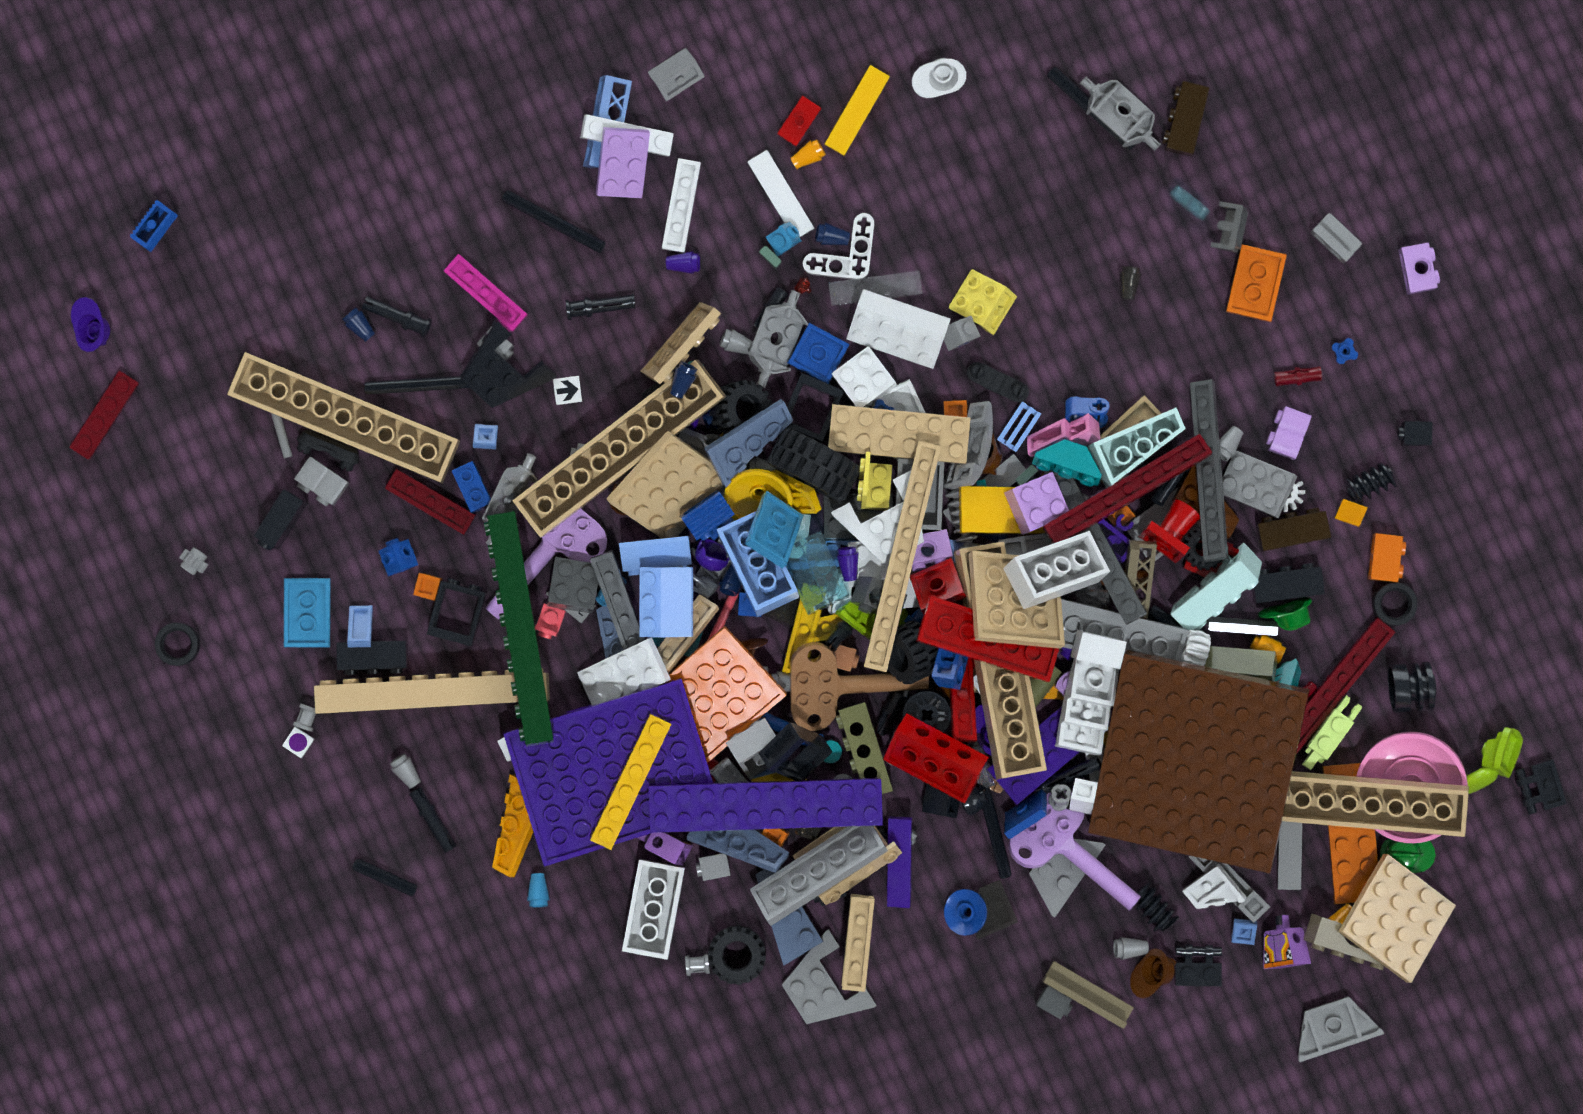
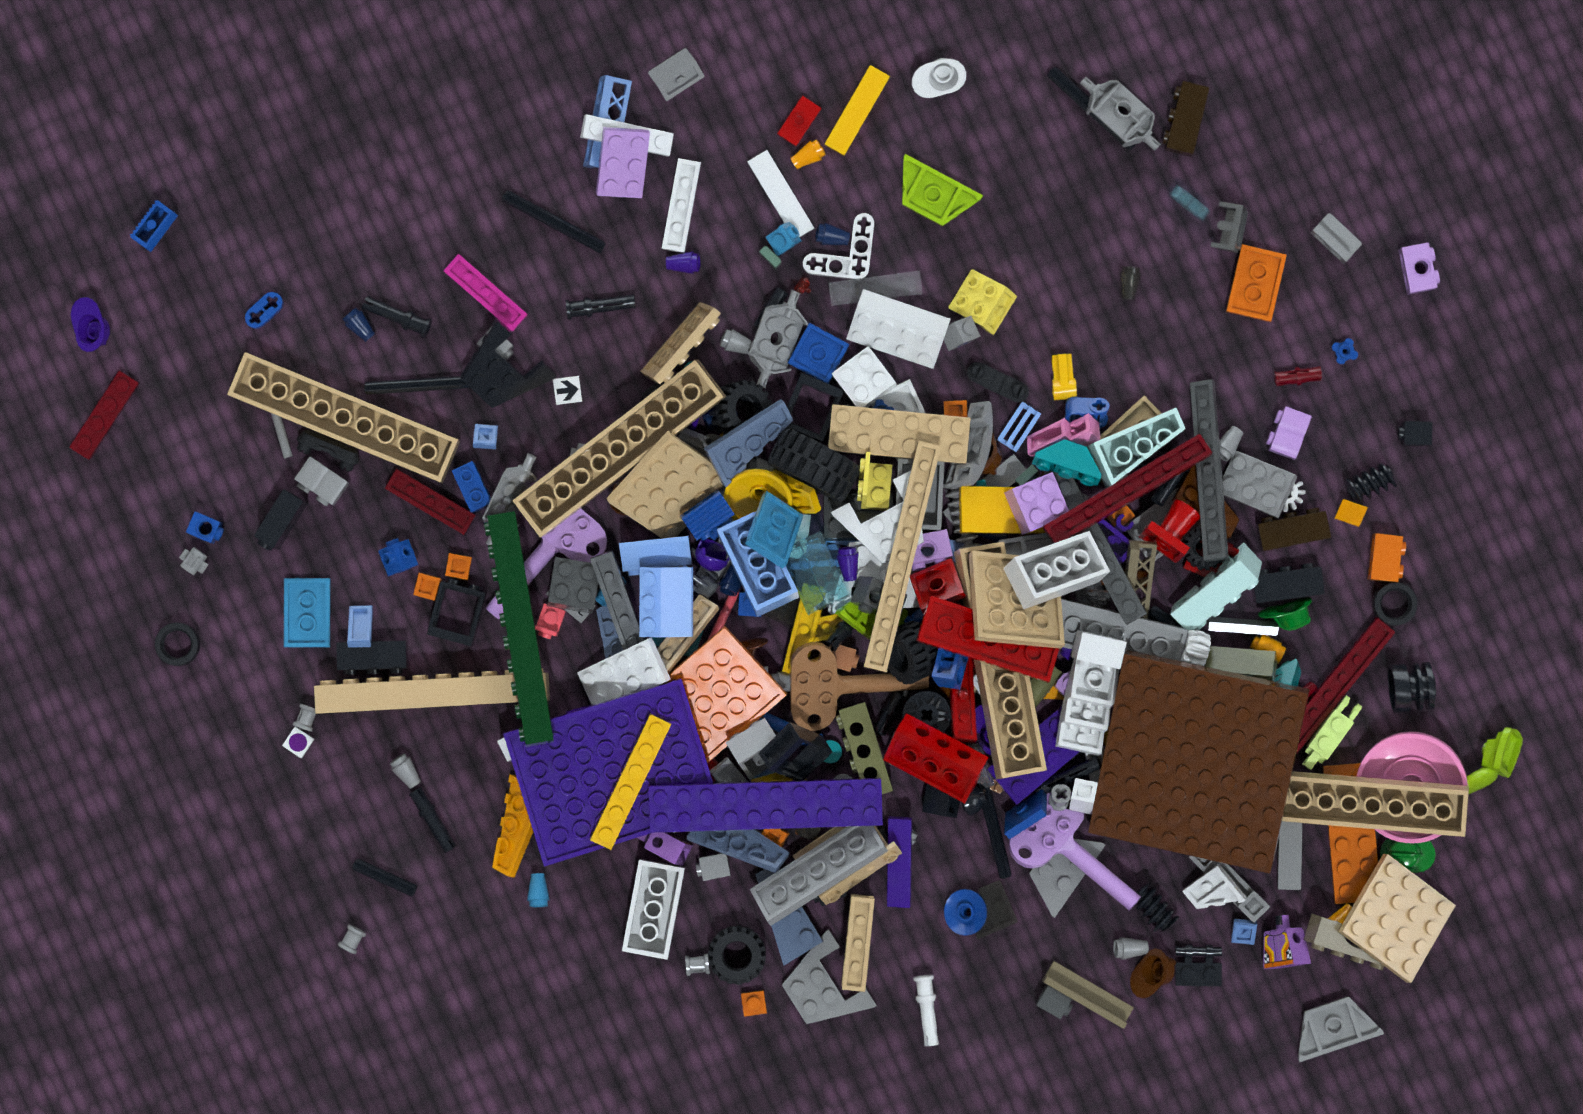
(198, 520): none -> blue brick
(268, 314): none -> blue beam
(351, 939): none -> light grey bush
(458, 566): none -> orange plate
(683, 379): dark blue cone -> none
(753, 1003): none -> orange plate
(926, 999): none -> white pin
(934, 193): none -> lime wing
(1063, 382): none -> yellow piece
(1547, 785): black plate -> none

